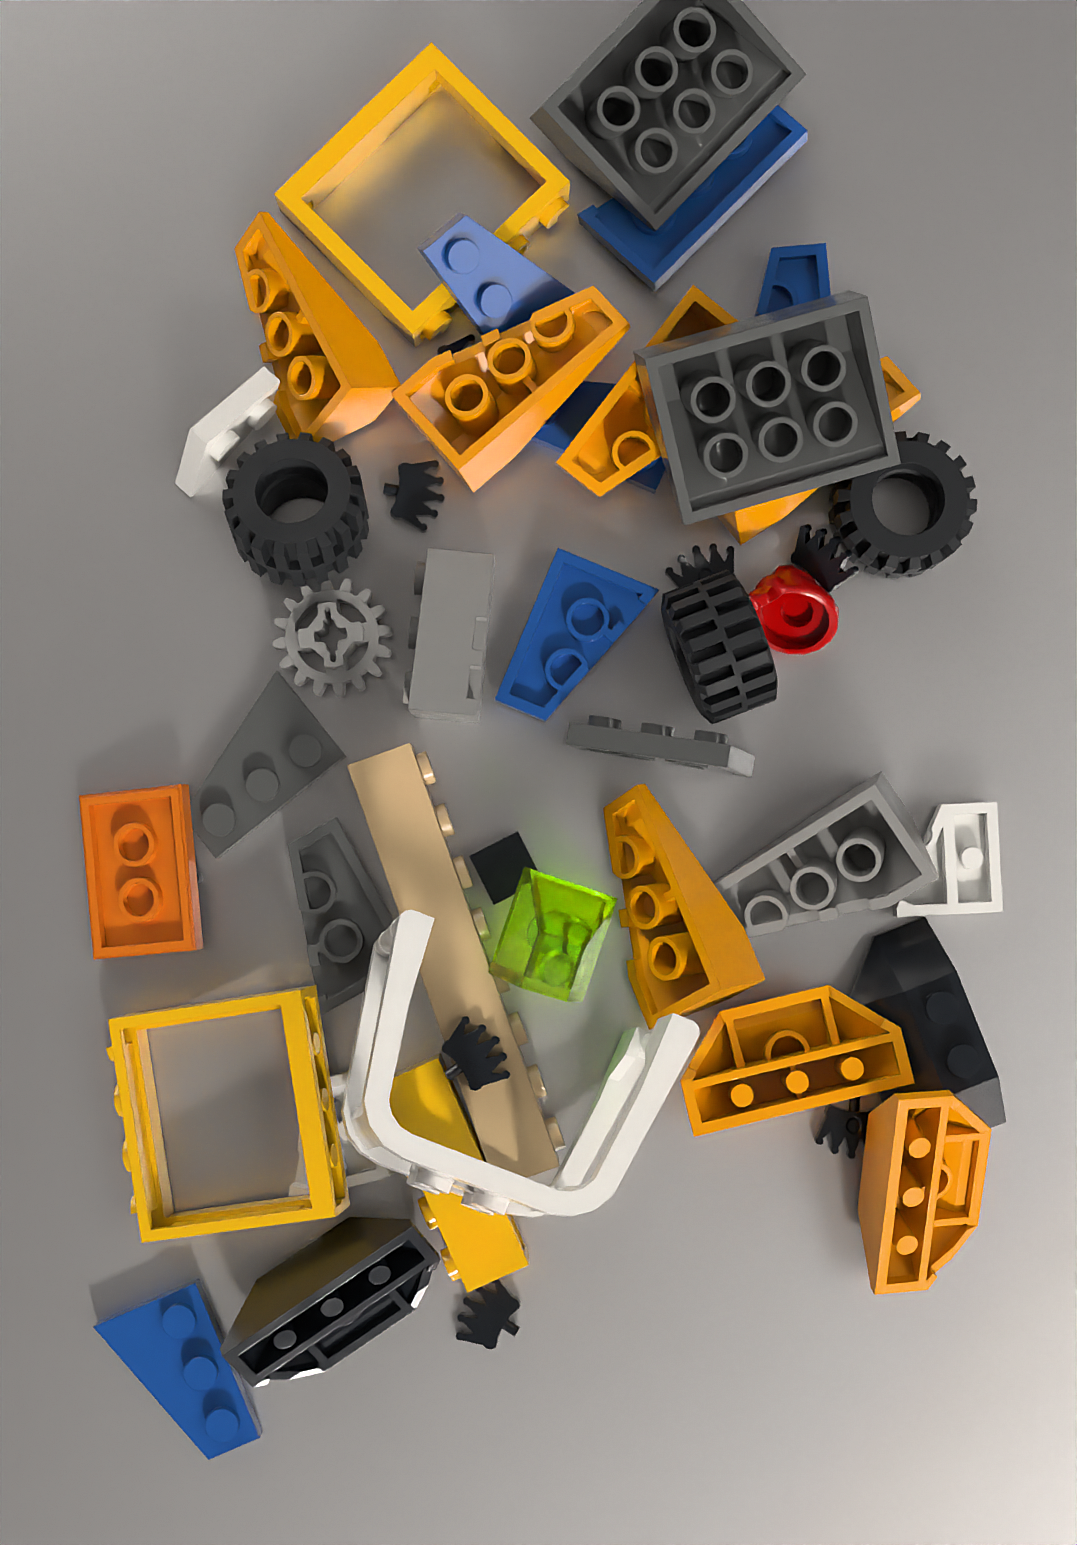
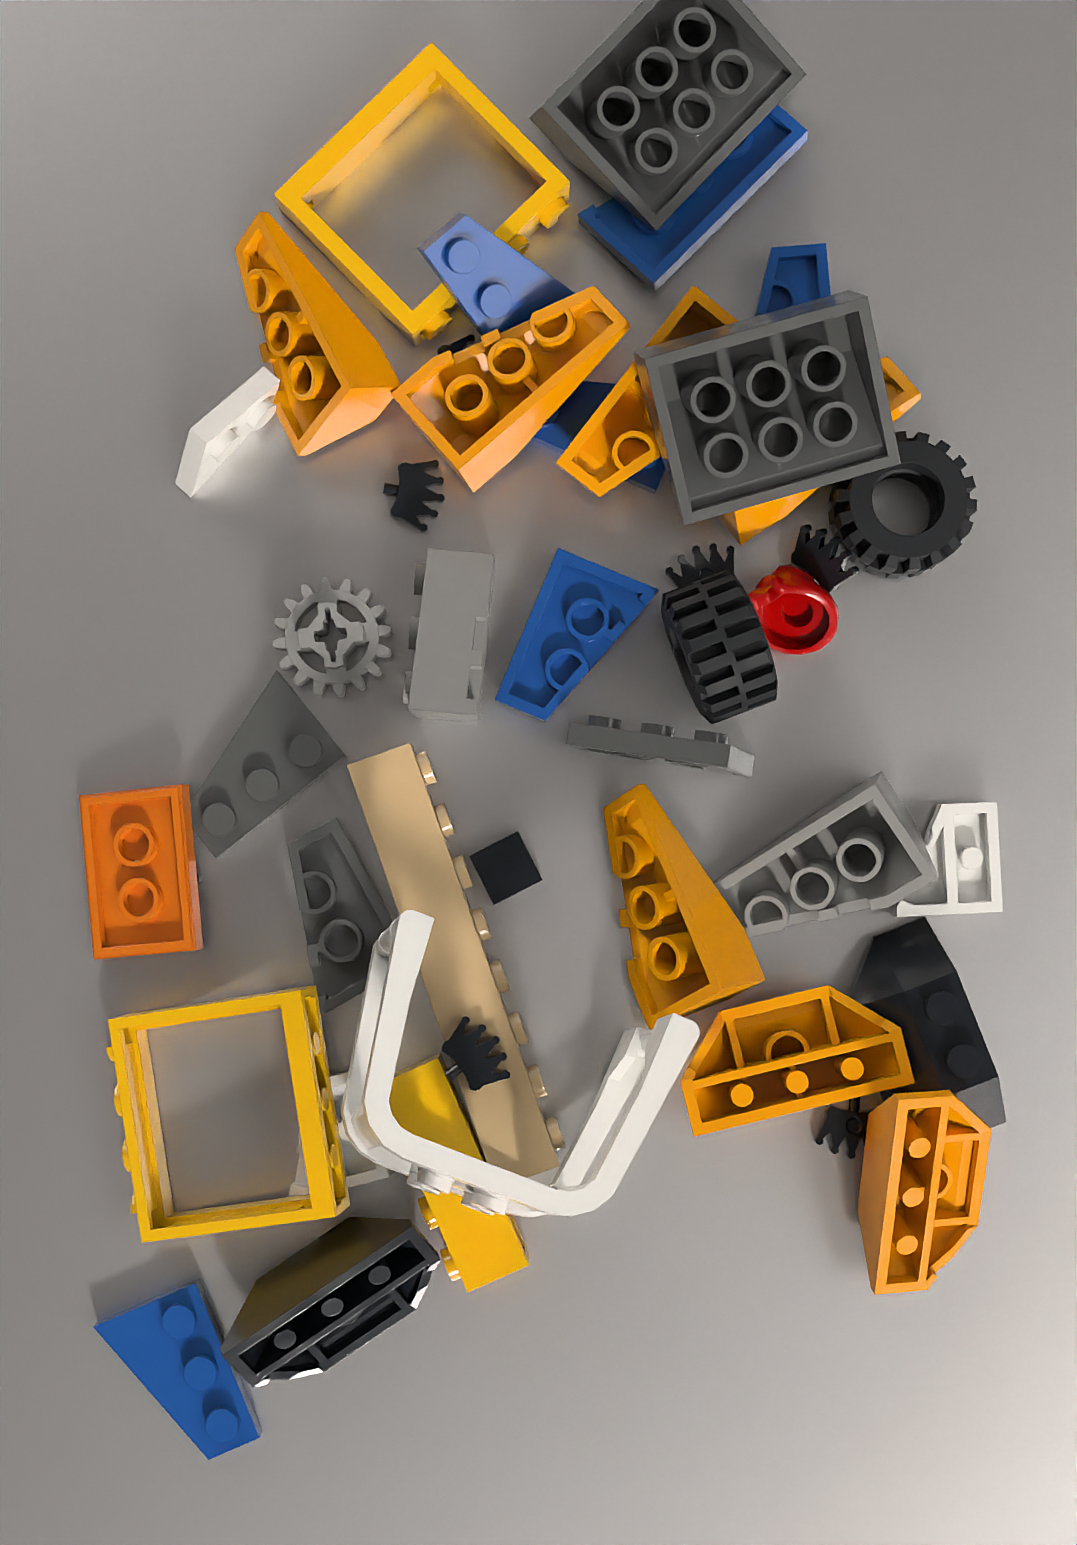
(288, 472): black tyre -> none
(489, 1315): black piece -> none
(552, 936): clear neon green slope -> none

